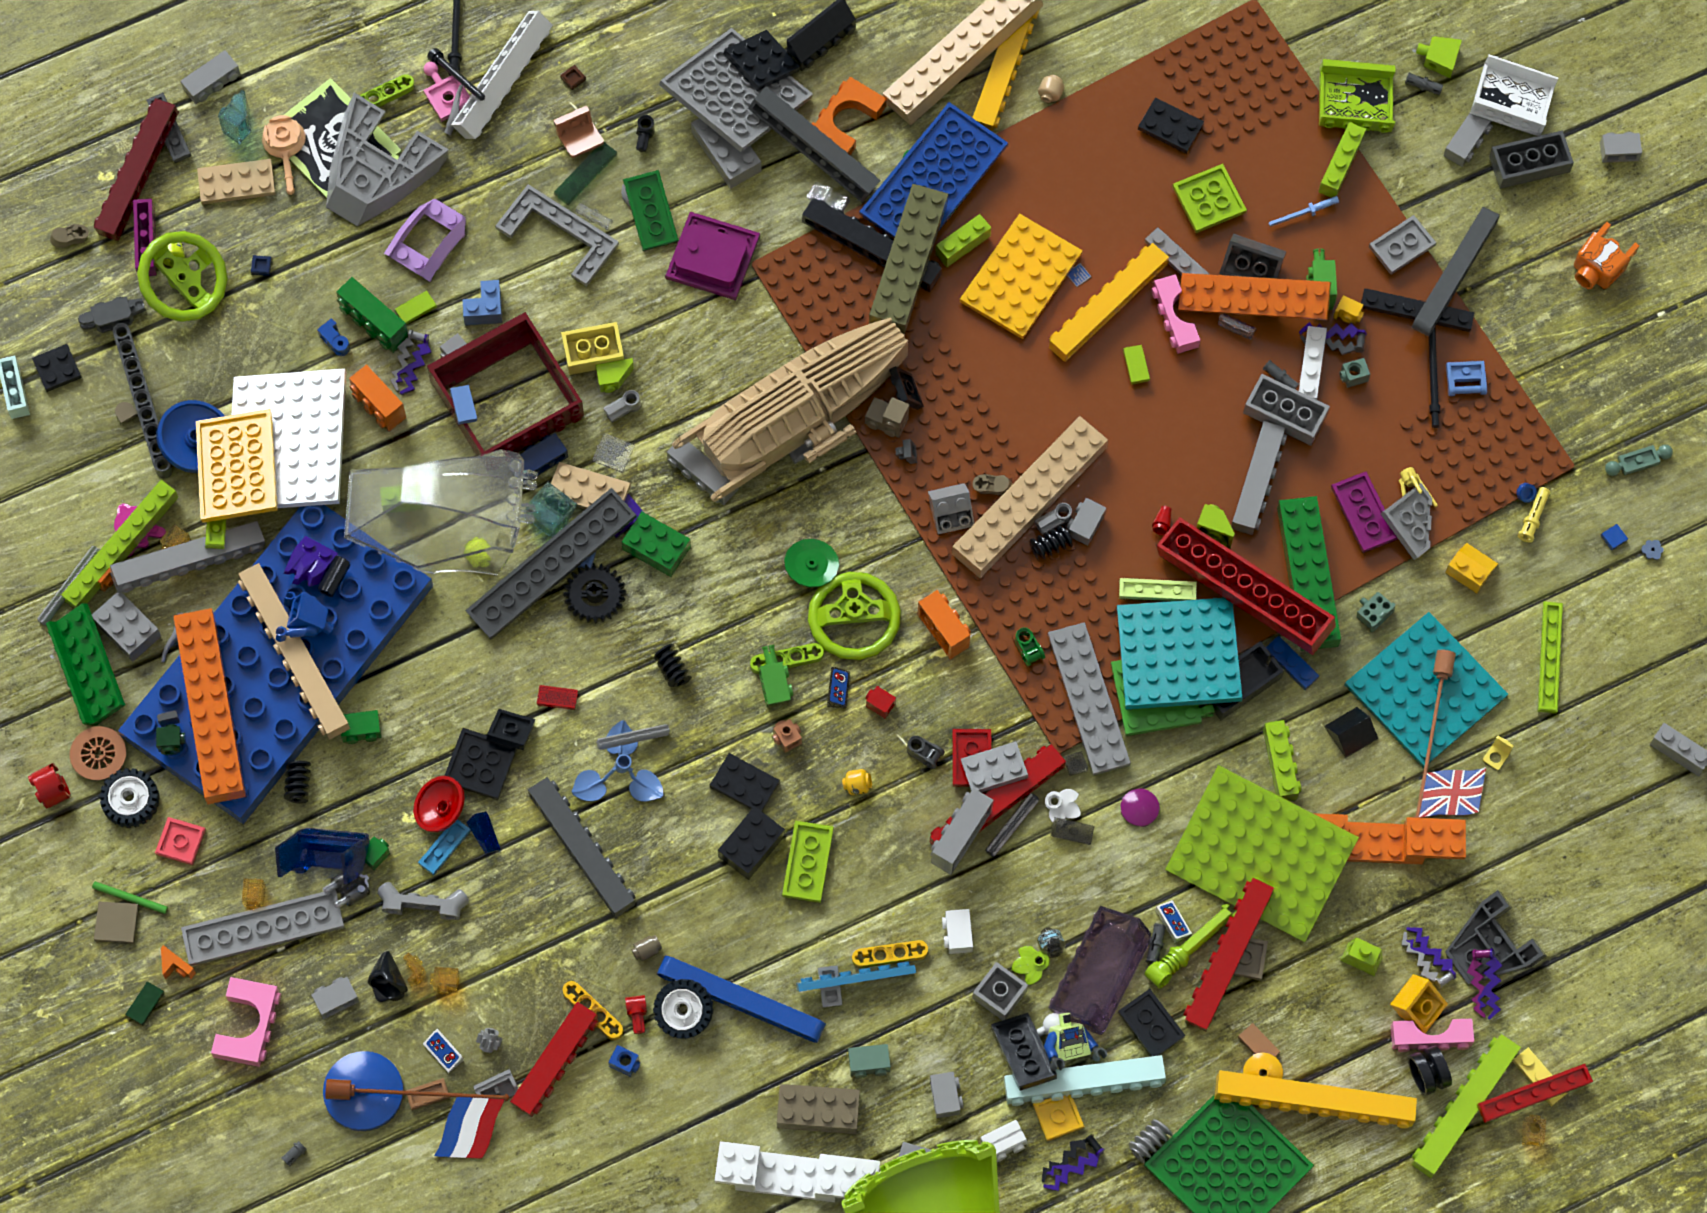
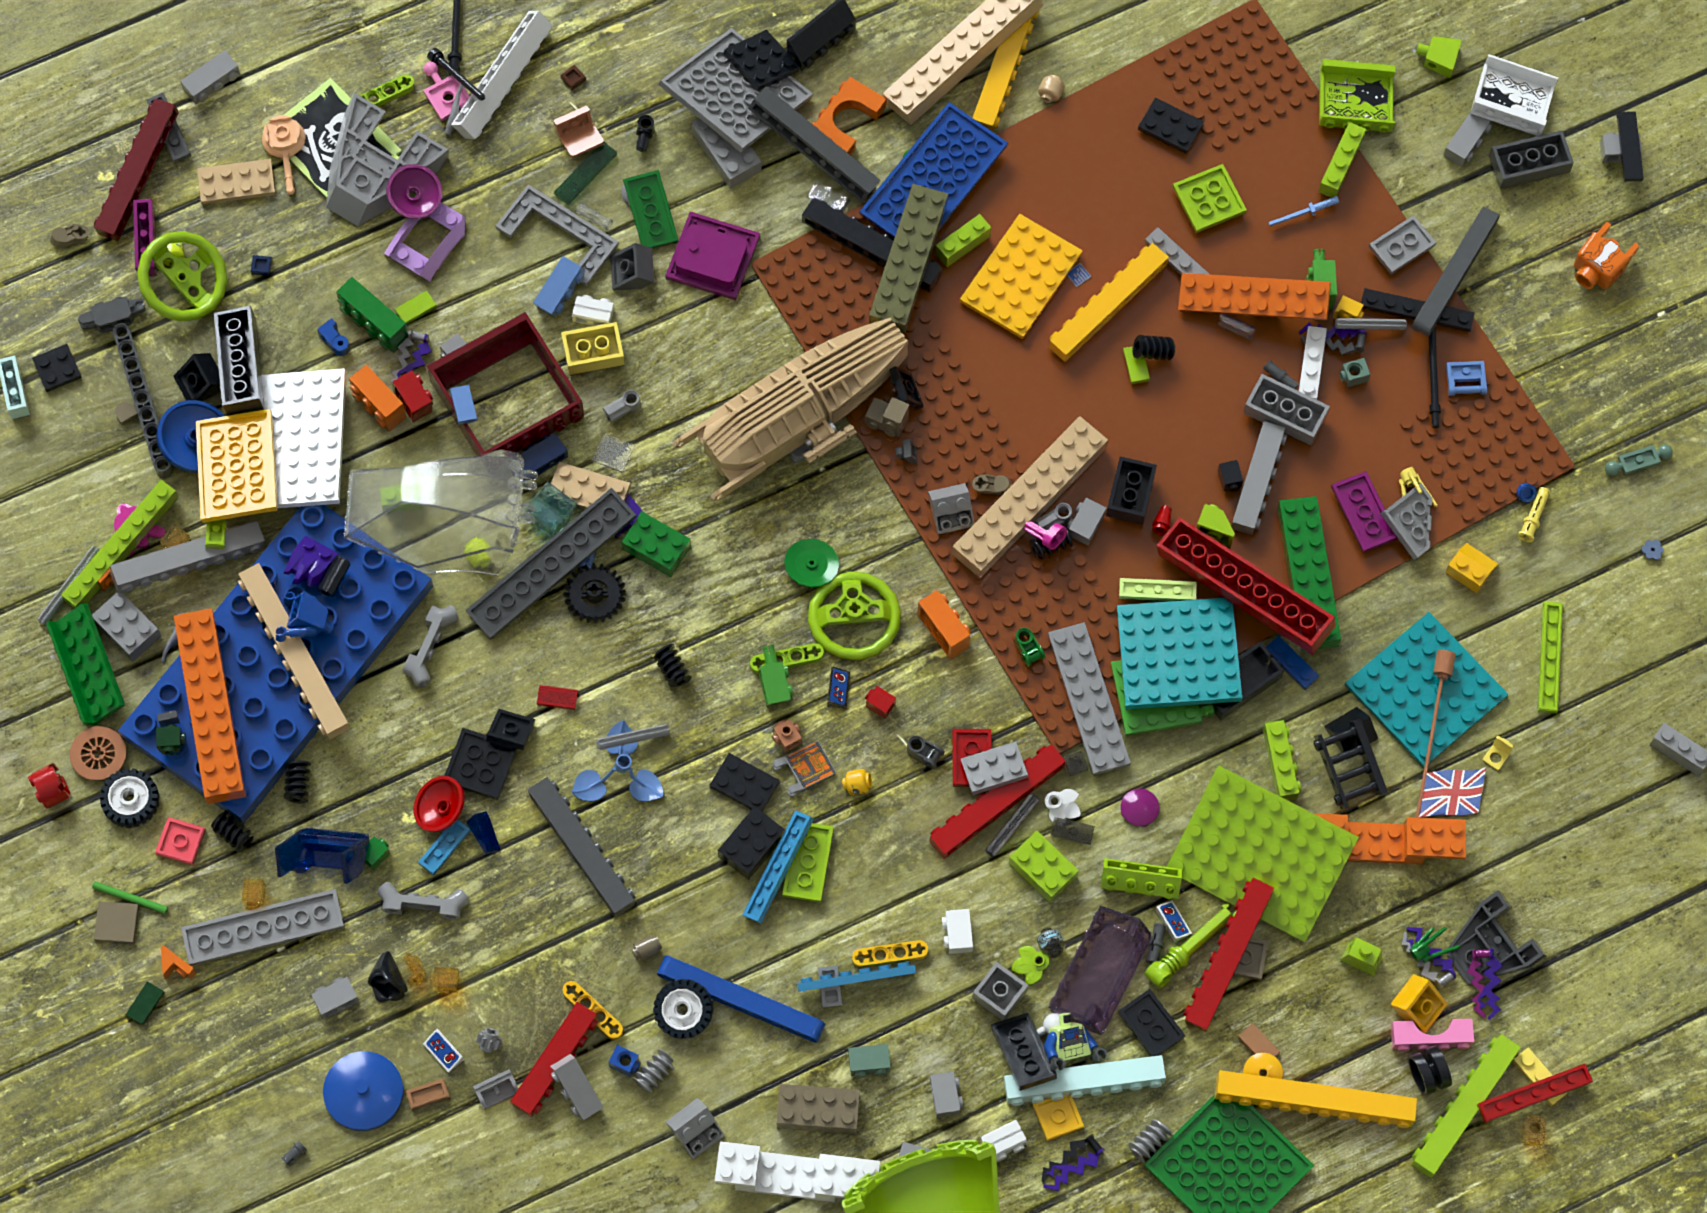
(199, 377): none -> black slope
(231, 832): none -> black piece
(236, 118): clear light blue slope -> none
(239, 361): none -> black brick
(250, 1048): bright pink arch -> none
(350, 892): clear smoke piece -> none
(362, 727): green brick -> none
(411, 393): none -> red brick
(419, 181): none -> magenta dish
(436, 620): none -> light grey plate
(467, 1125): flag -> none
(484, 309): medium blue brick -> none
(559, 287): none -> medium blue brick
(576, 1087): none -> light grey brick
(592, 311): none -> white brick
(613, 374): lime slope -> none
(632, 268): none -> dark grey slope
(637, 1009): red axle -> none
(655, 1070): none -> light grey piece
(695, 1128): none -> light grey slope
(699, 468): light grey brick -> none
(778, 866): none -> dark azure plate
(807, 765): none -> flag
(962, 831): light grey brick -> none
(1043, 866): none -> lime brick
(1049, 538): none -> dark pink piece
(1131, 490): none -> black brick
(1141, 878): none -> lime brick
(1153, 347): none -> black piece
(1183, 334): bright pink arch -> none
(1230, 476): none -> black brick
(1251, 259): dark grey slope -> none
(1362, 749): none -> black fence
(1375, 613): sand green piece -> none
(1379, 324): none -> light grey axle
(1420, 949): none -> green plant
(1424, 83): dark grey pin -> none
(1614, 537): blue tile -> none
(1629, 146): none -> black tile

